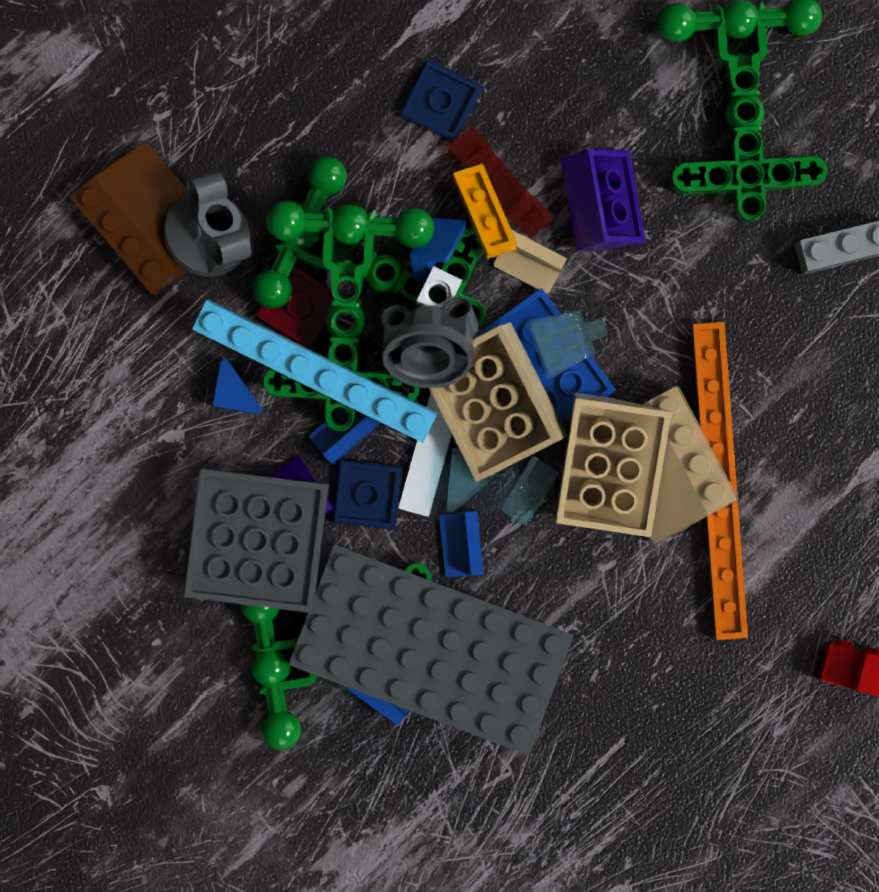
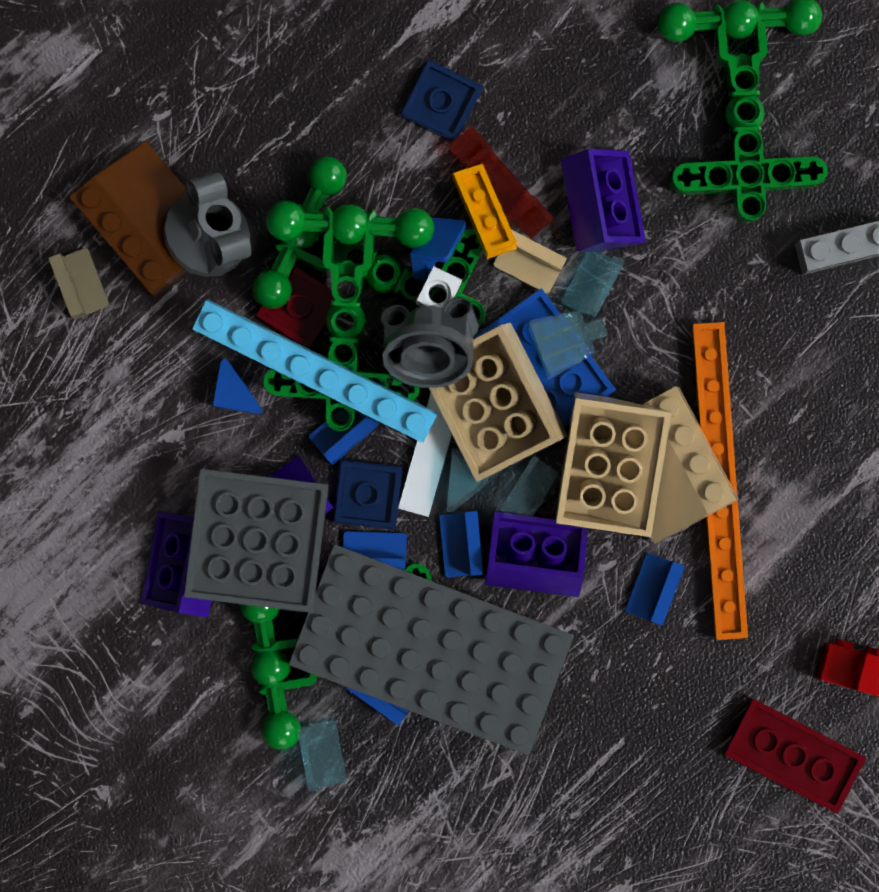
(79, 283): none -> dark tan panel
(168, 567): none -> dark purple slope
(321, 754): none -> clear light blue panel
(383, 547): none -> blue panel
(536, 555): none -> dark purple slope
(592, 283): none -> clear light blue panel
(654, 588): none -> blue panel
(794, 755): none -> dark red plate

